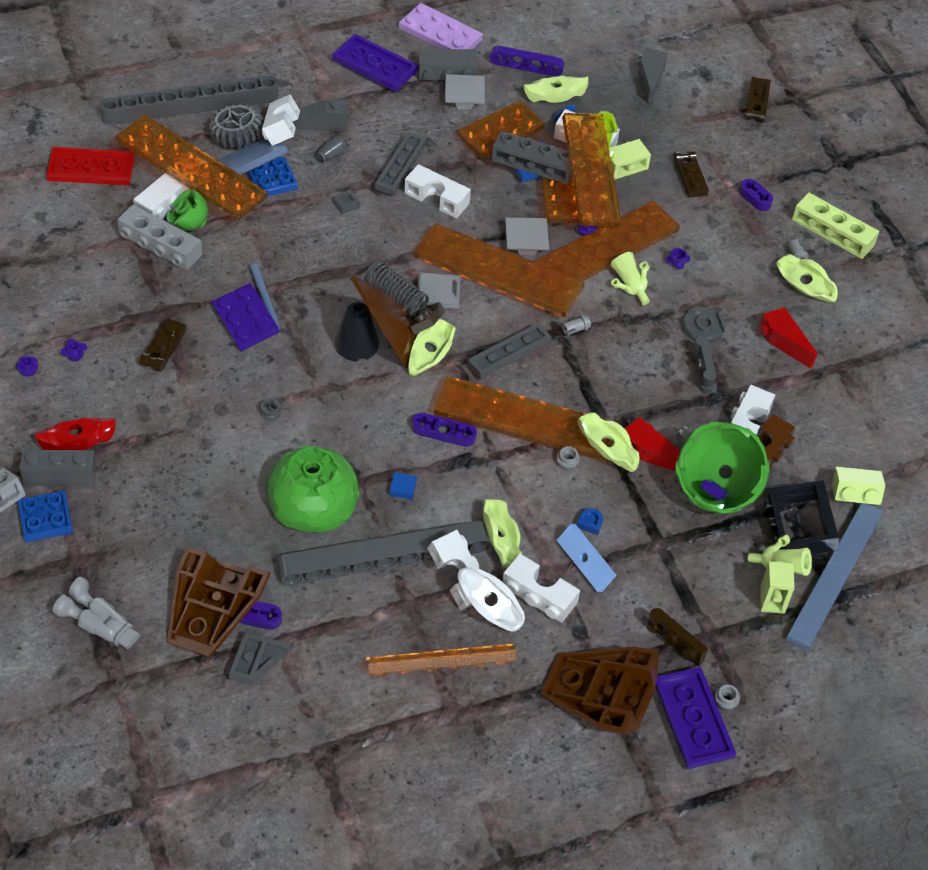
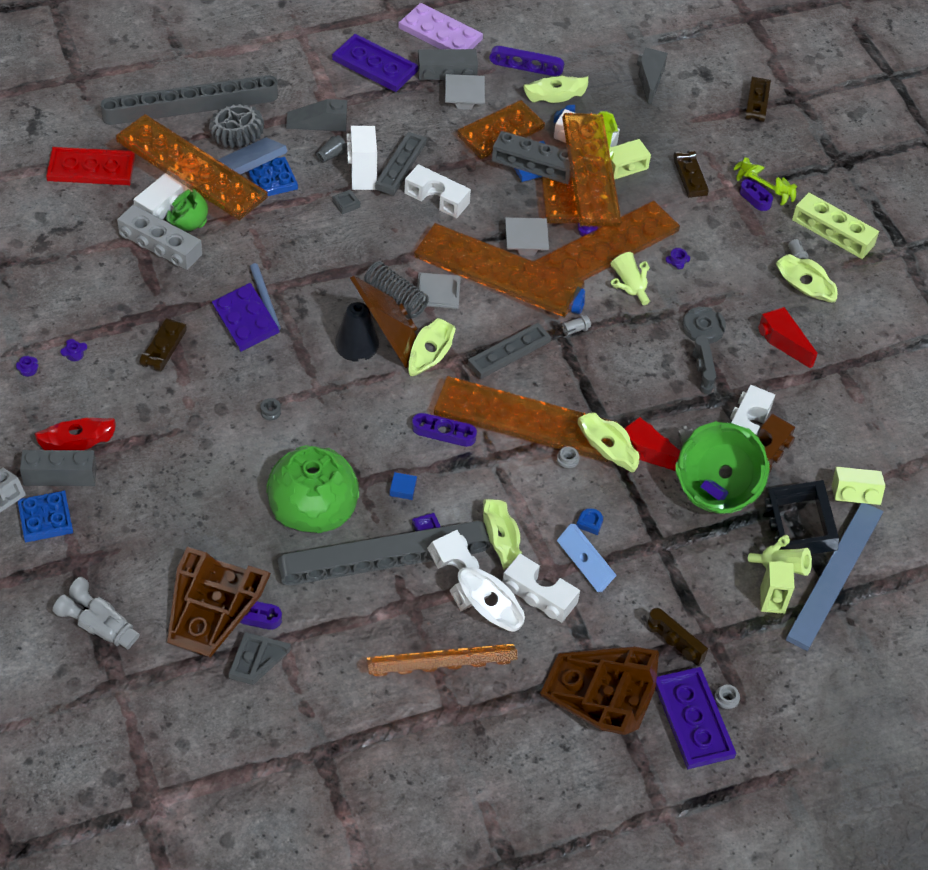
(279, 120): white arch -> none
(362, 157): none -> white wedge
(425, 522): none -> dark purple tile
(427, 318): dark brown plate -> none
(579, 302): none -> blue tile
(782, 186): none -> lime piece

